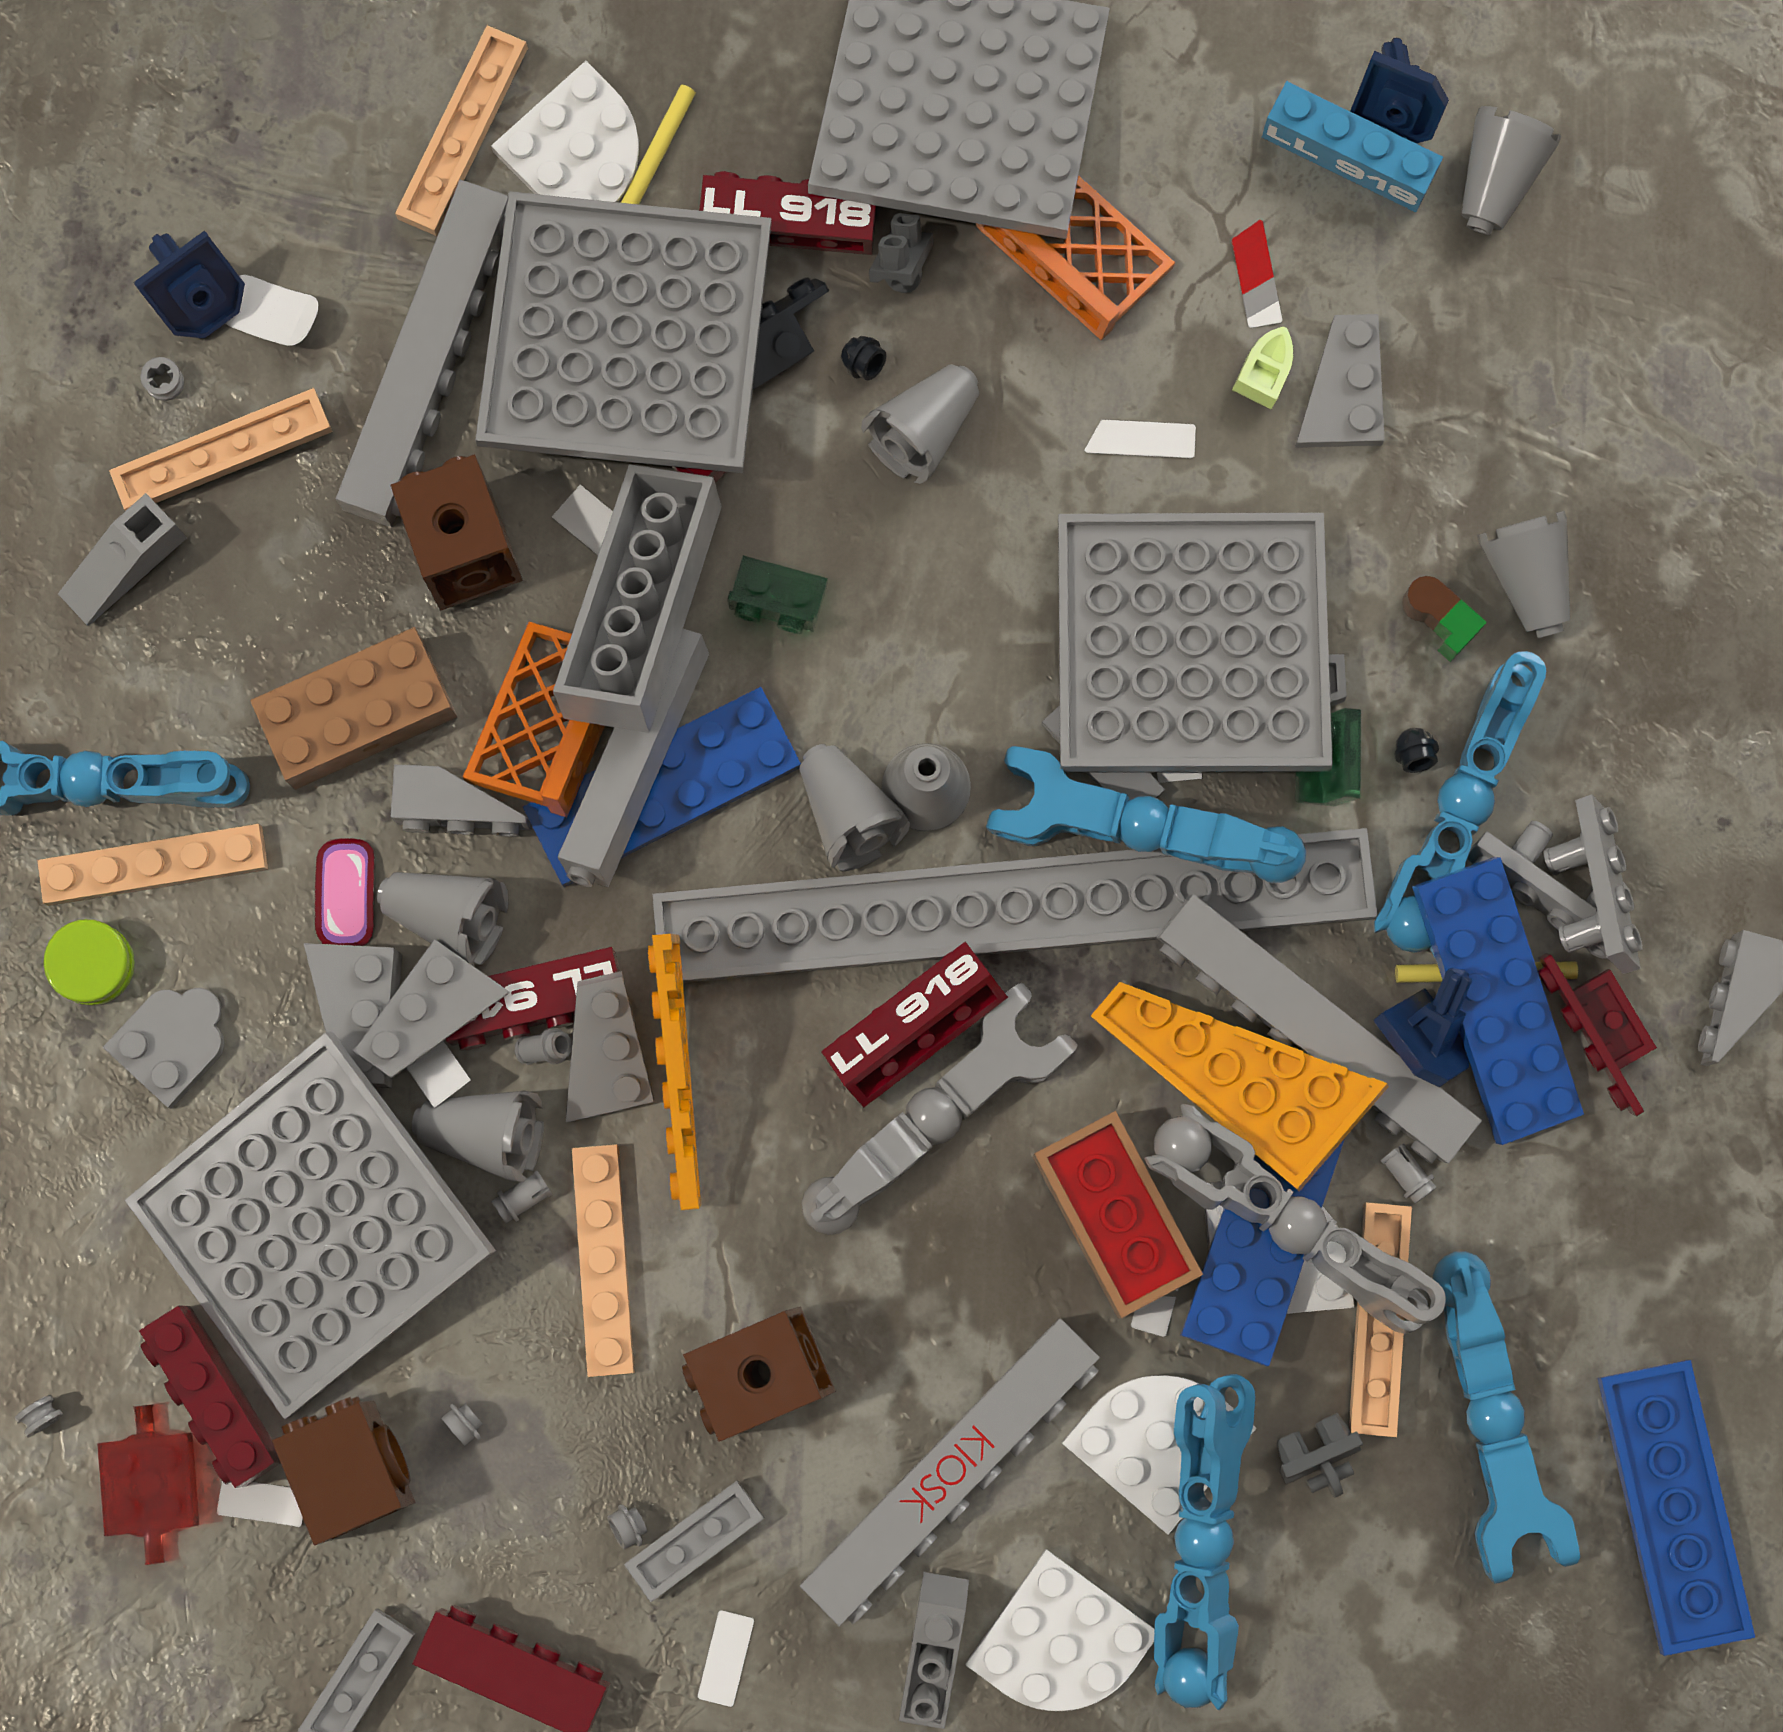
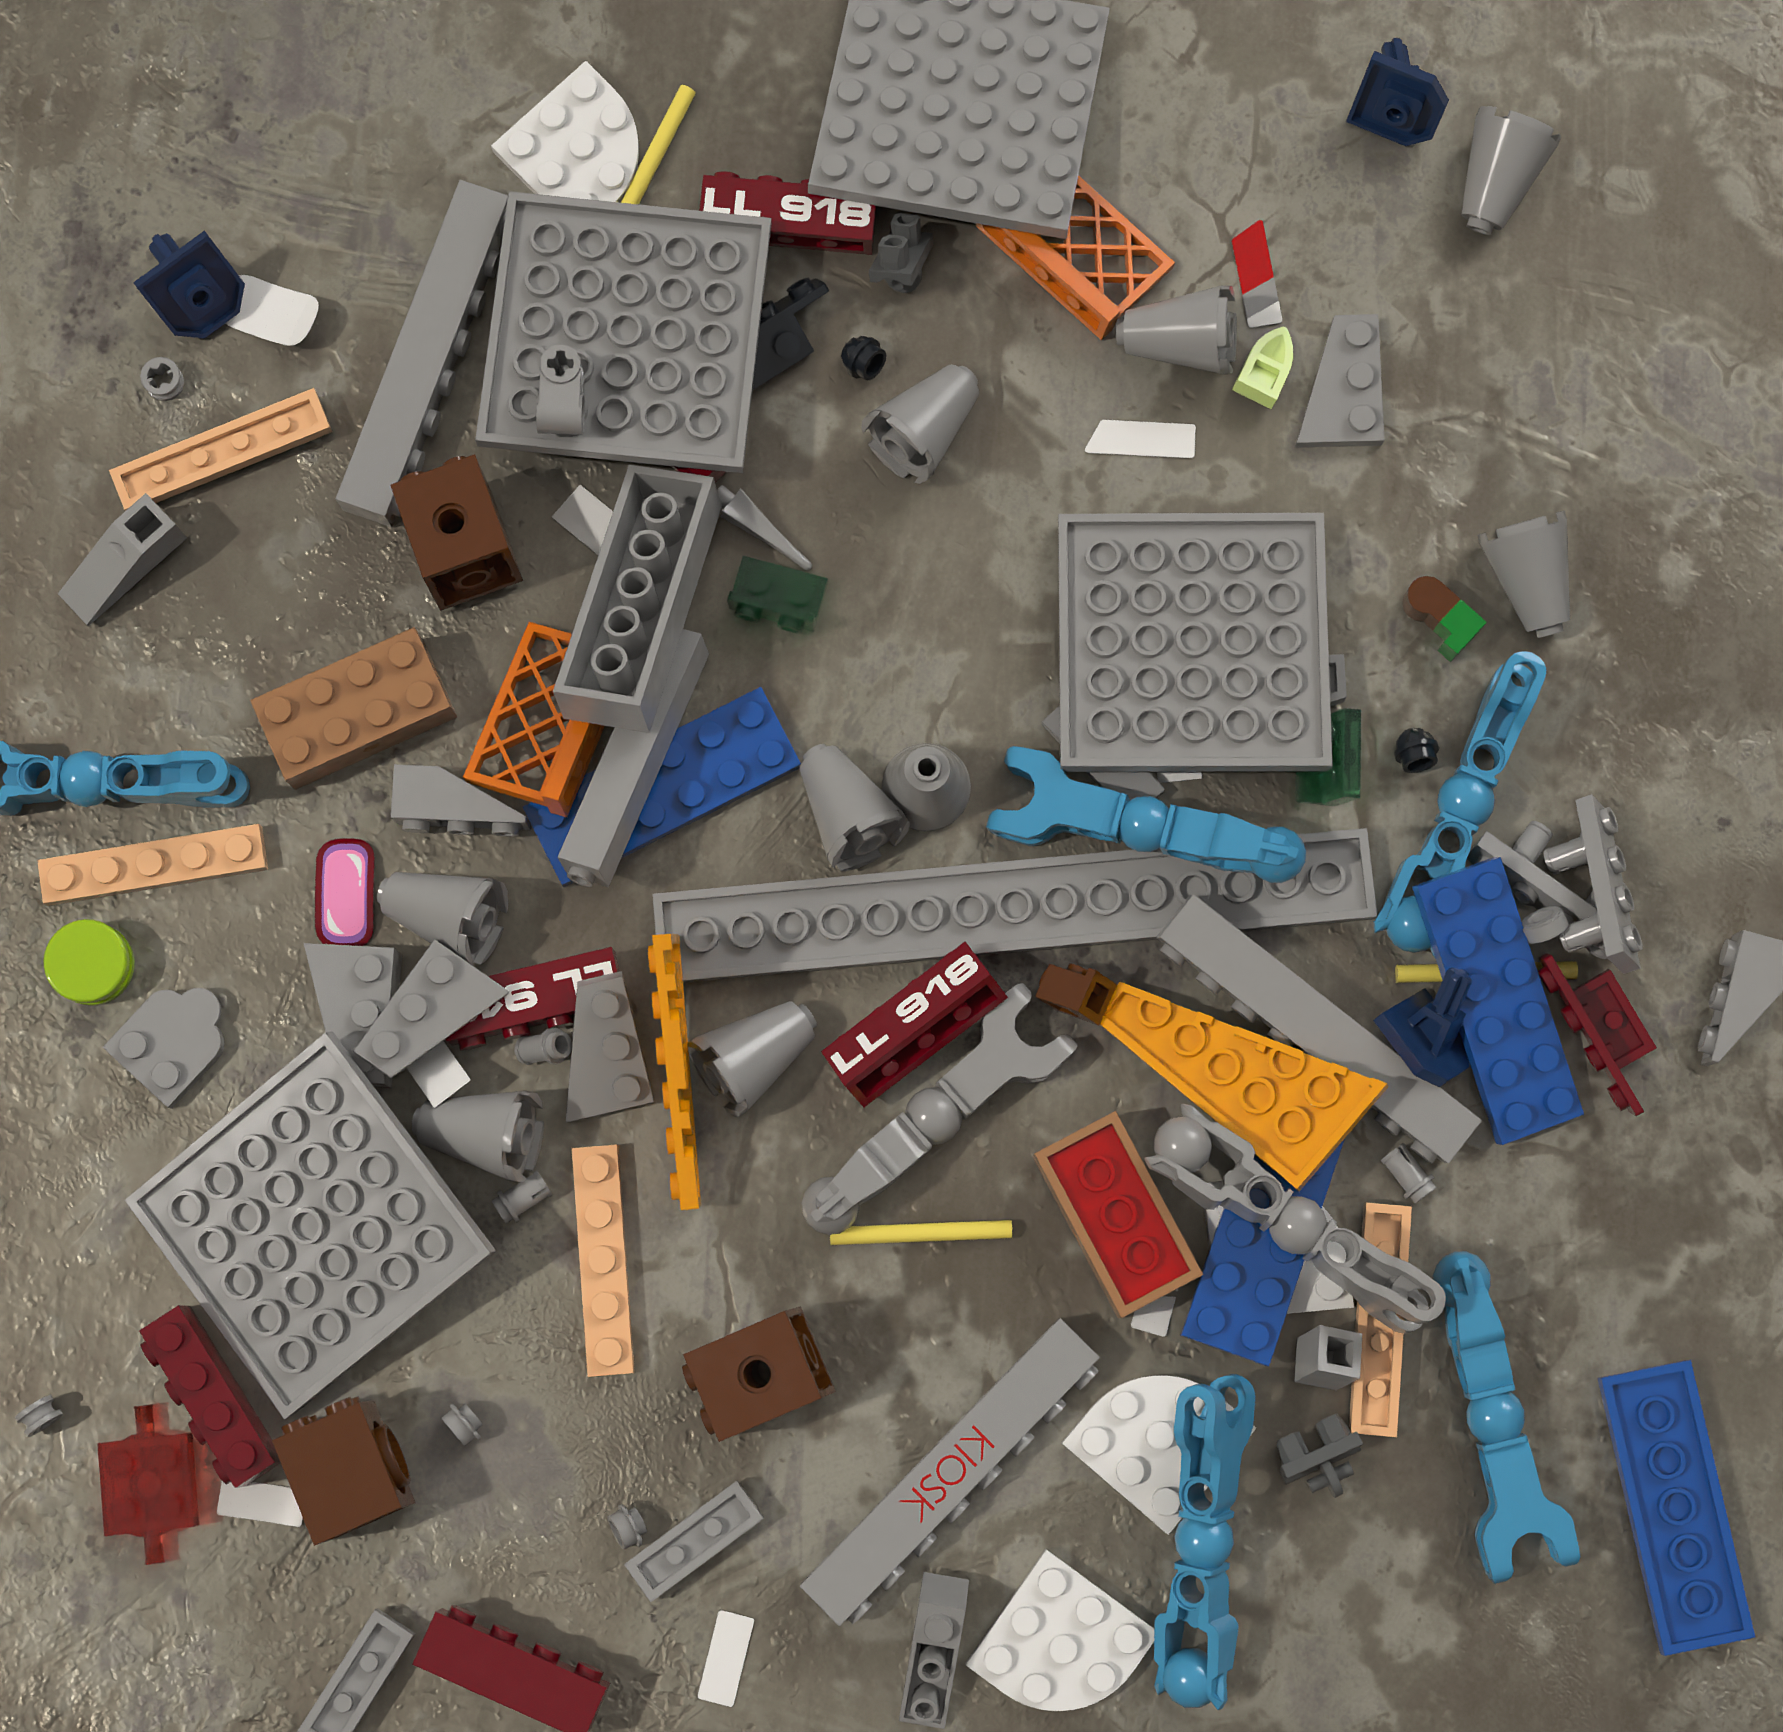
(461, 129): light nougat plate -> none
(560, 398): none -> light grey piece
(745, 515): none -> light grey piece
(751, 1053): none -> light grey cone
(924, 1232): none -> light yellow bar
(1076, 992): none -> reddish brown brick
(1184, 330): none -> light grey cone
(1328, 1357): none -> light grey brick
(1351, 146): dark azure brick -> none
(1544, 924): none -> light grey tile

